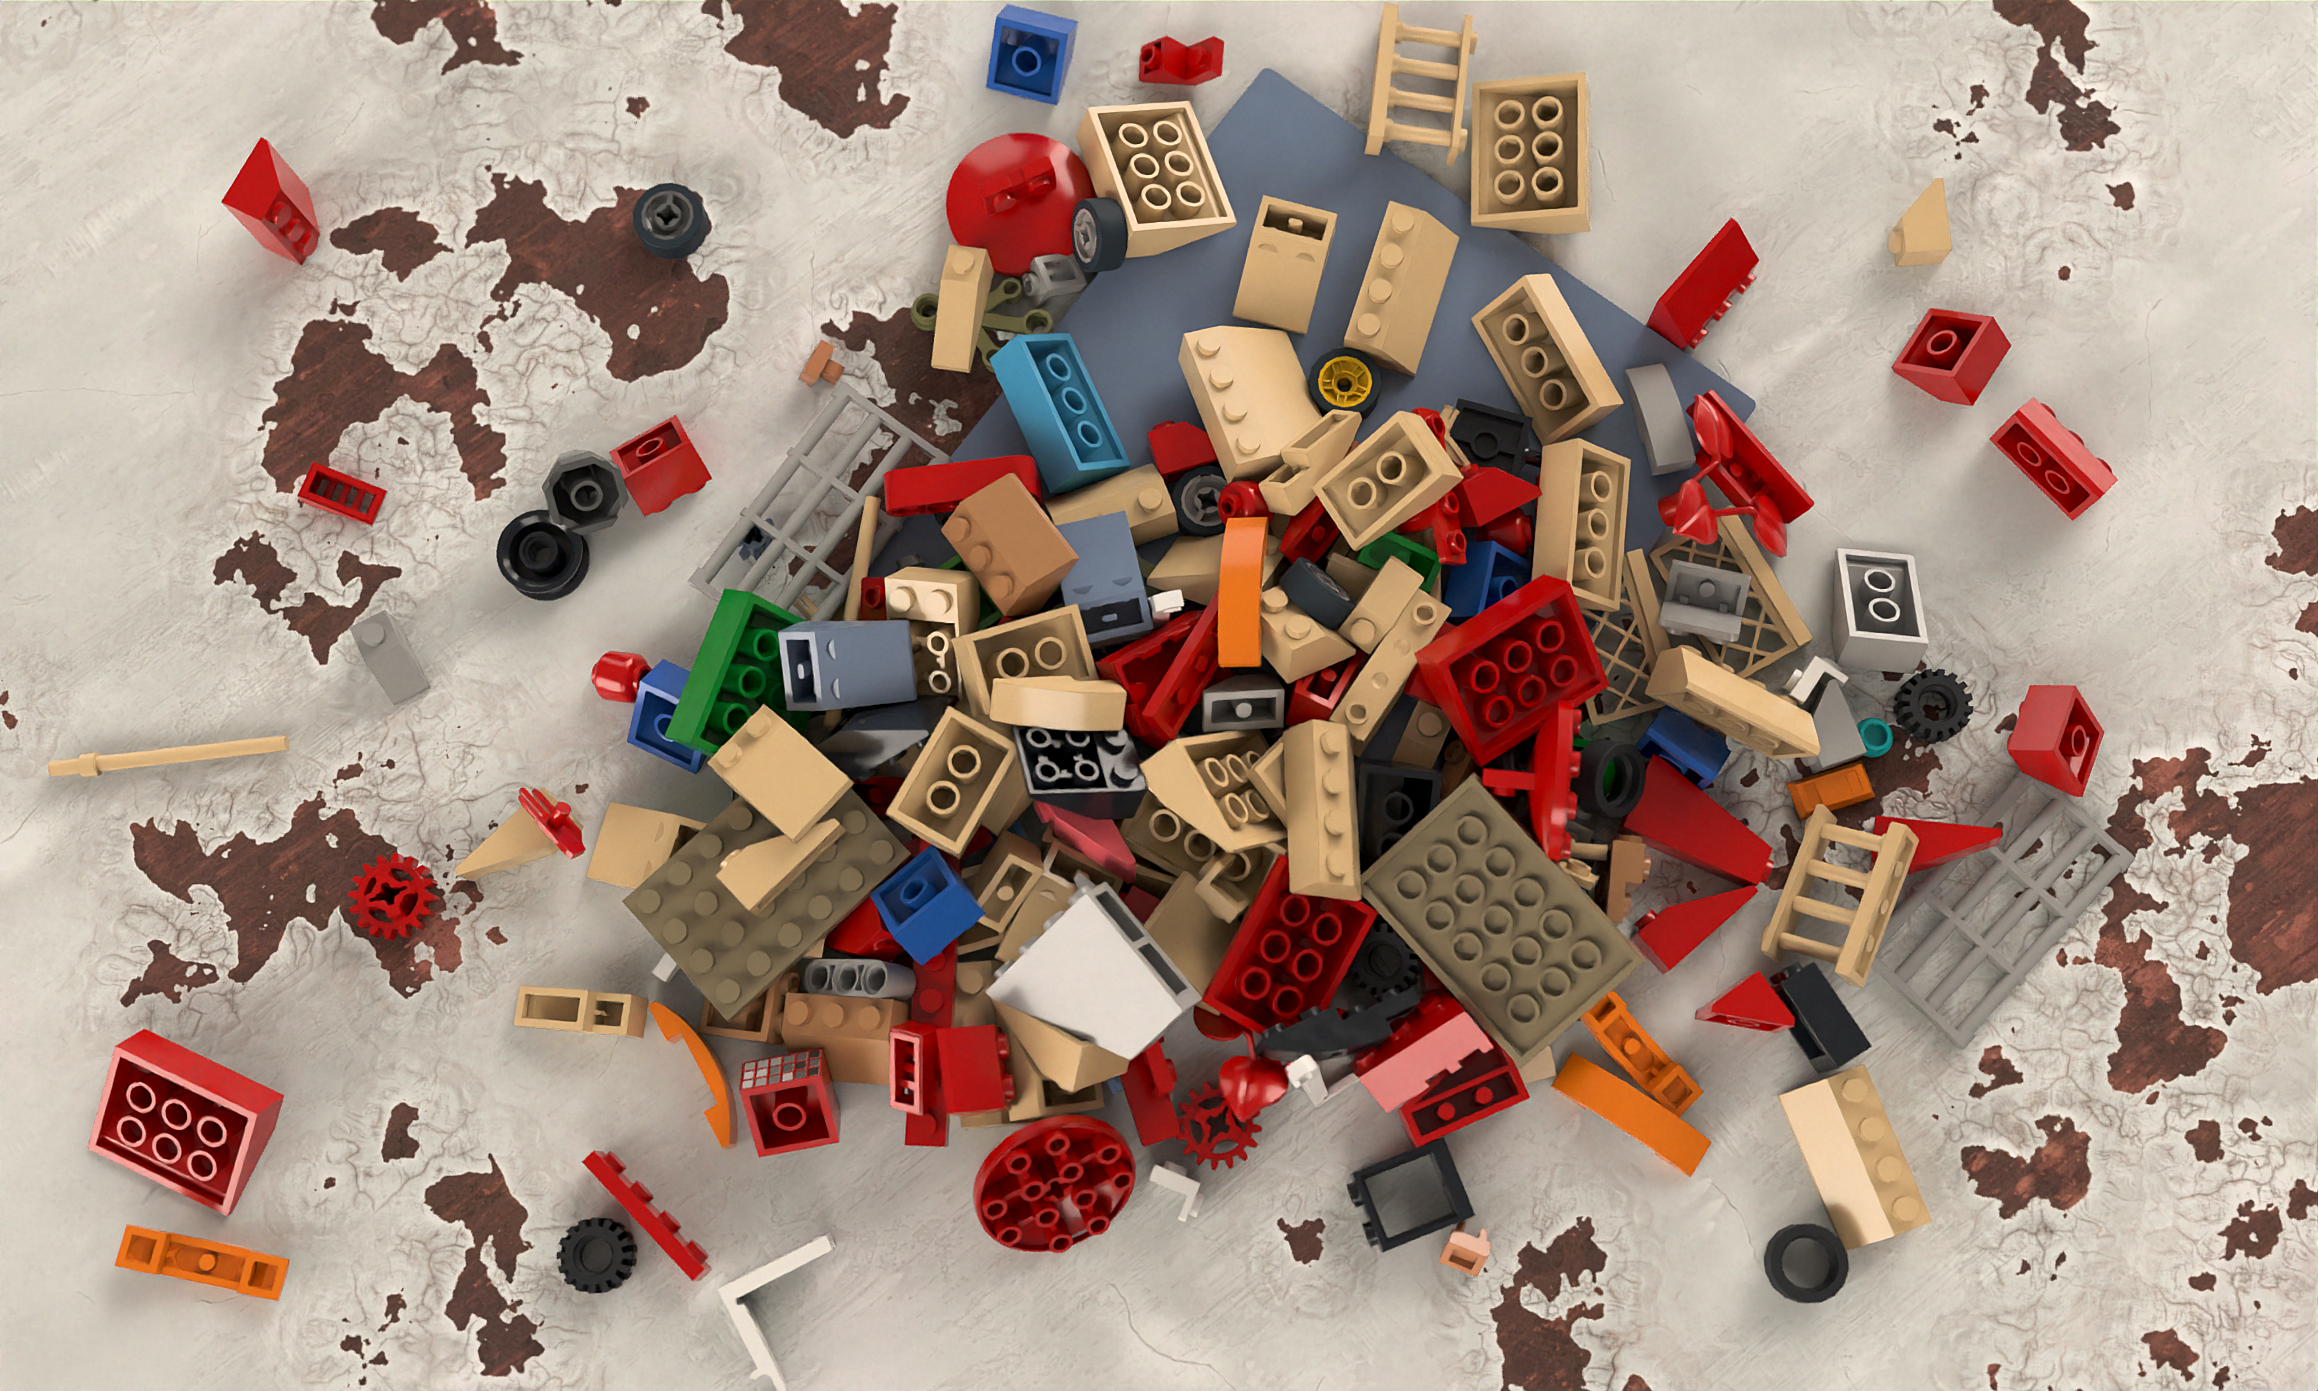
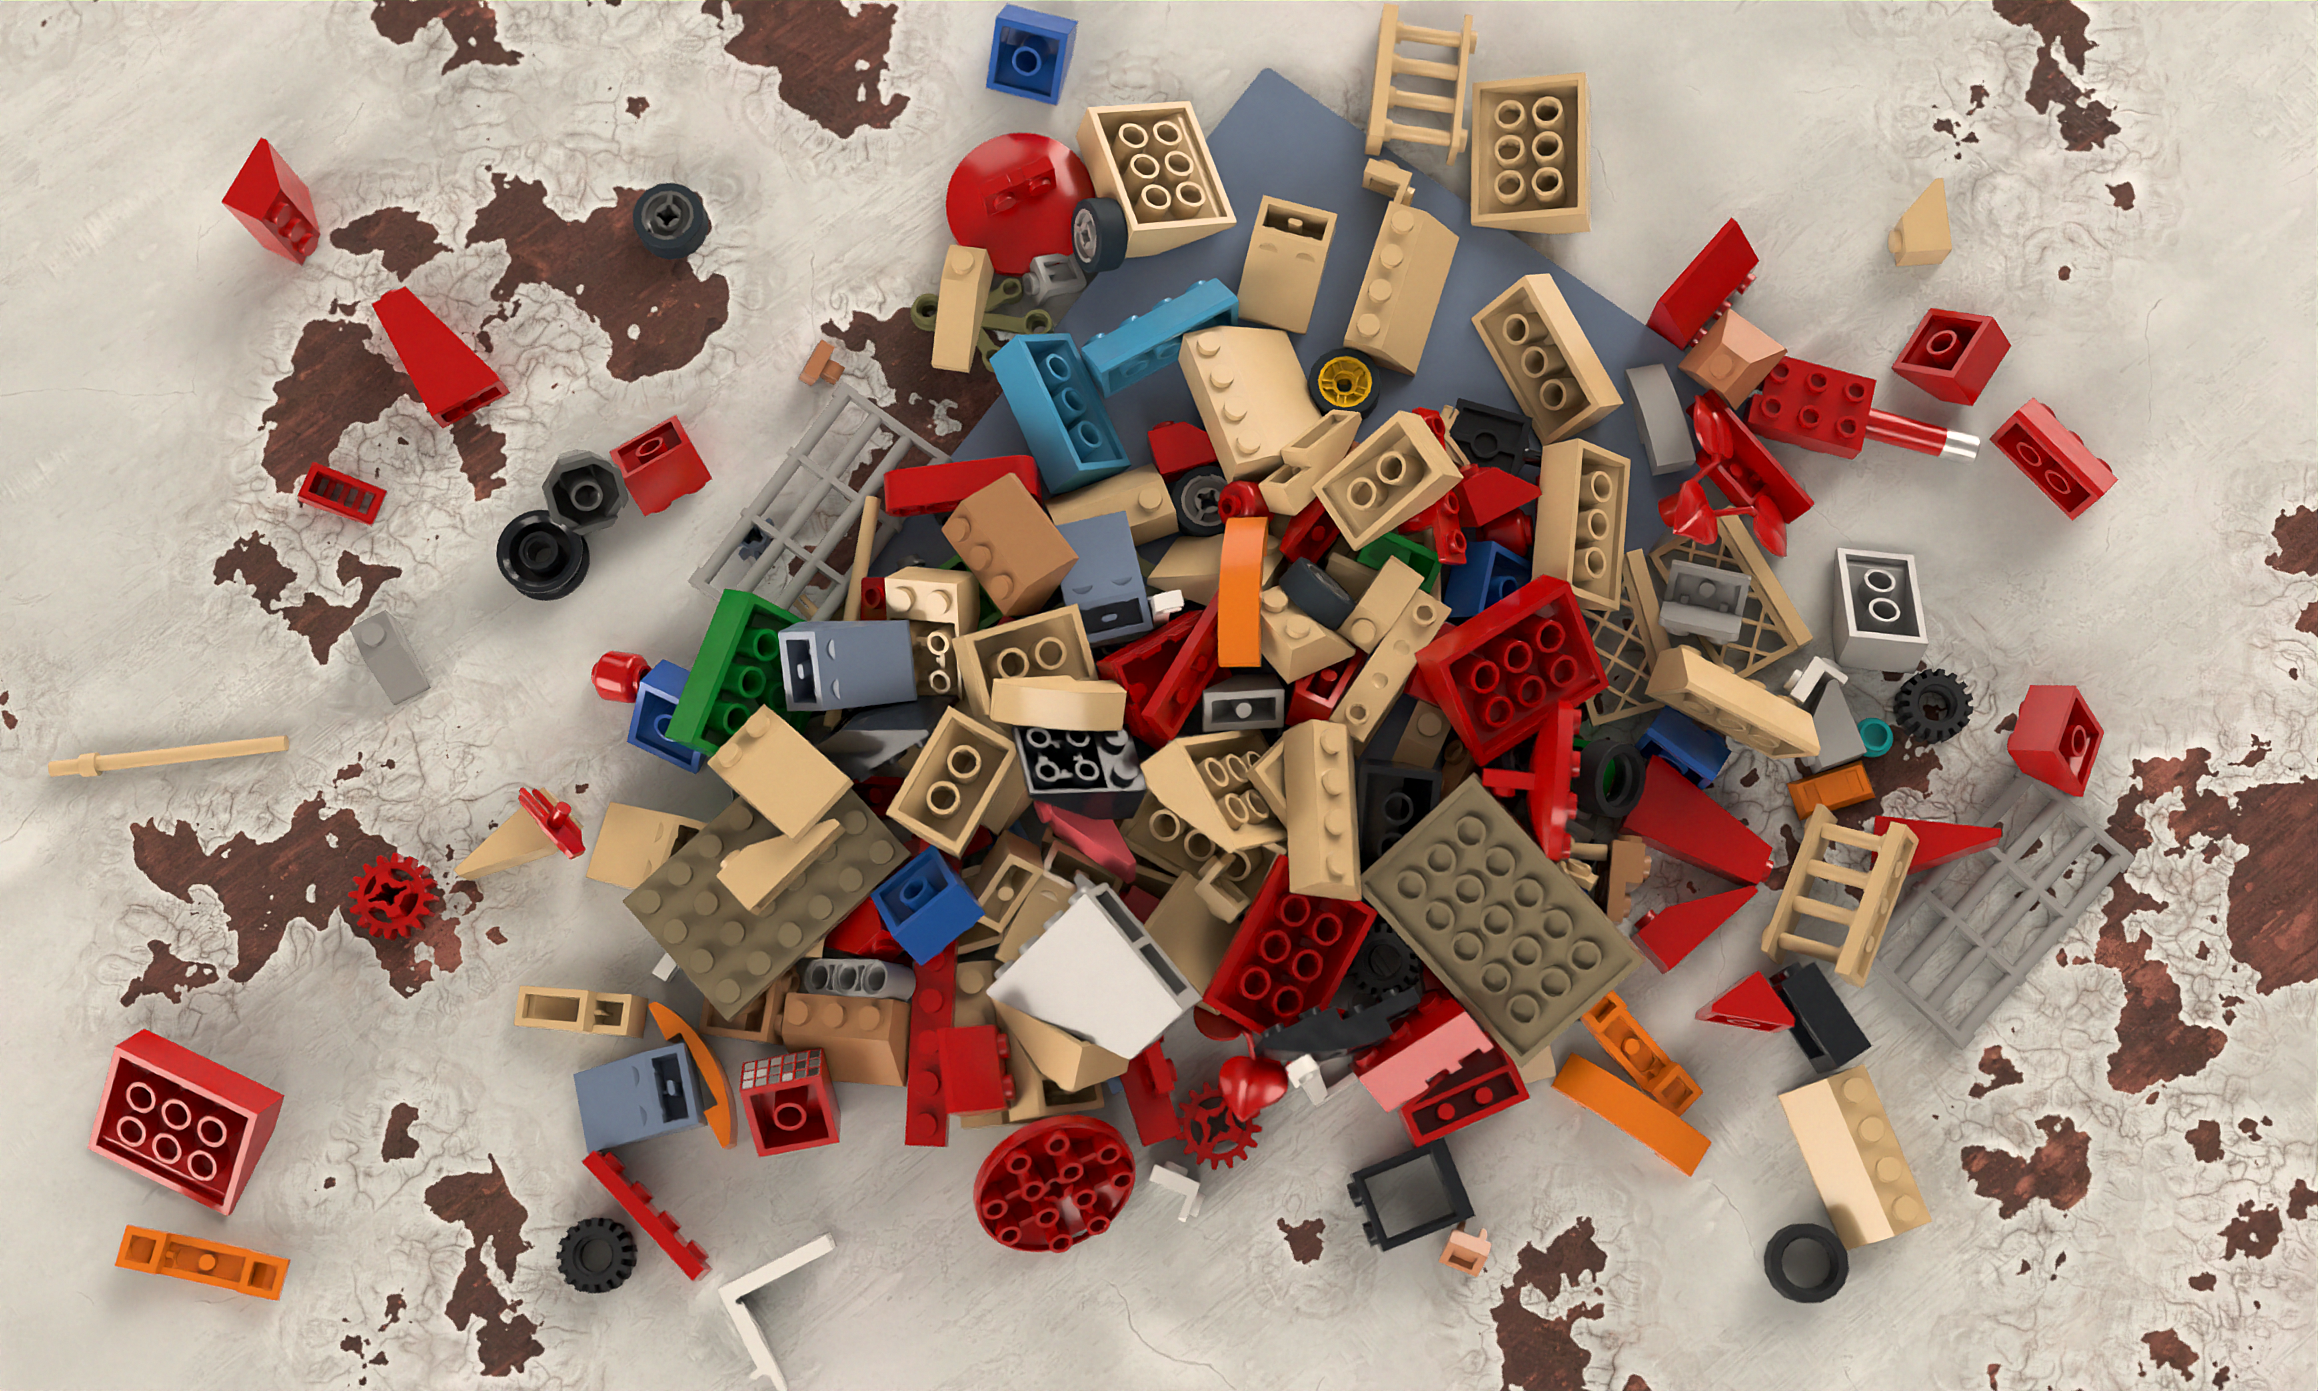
(440, 364): none -> red slope
(640, 1098): none -> sand blue slope
(923, 1066): red slope -> none
(1155, 339): none -> dark azure slope
(1177, 64): red slope -> none
(1389, 180): none -> tan bracket
(1732, 358): none -> nougat slope
(1833, 415): none -> red piece

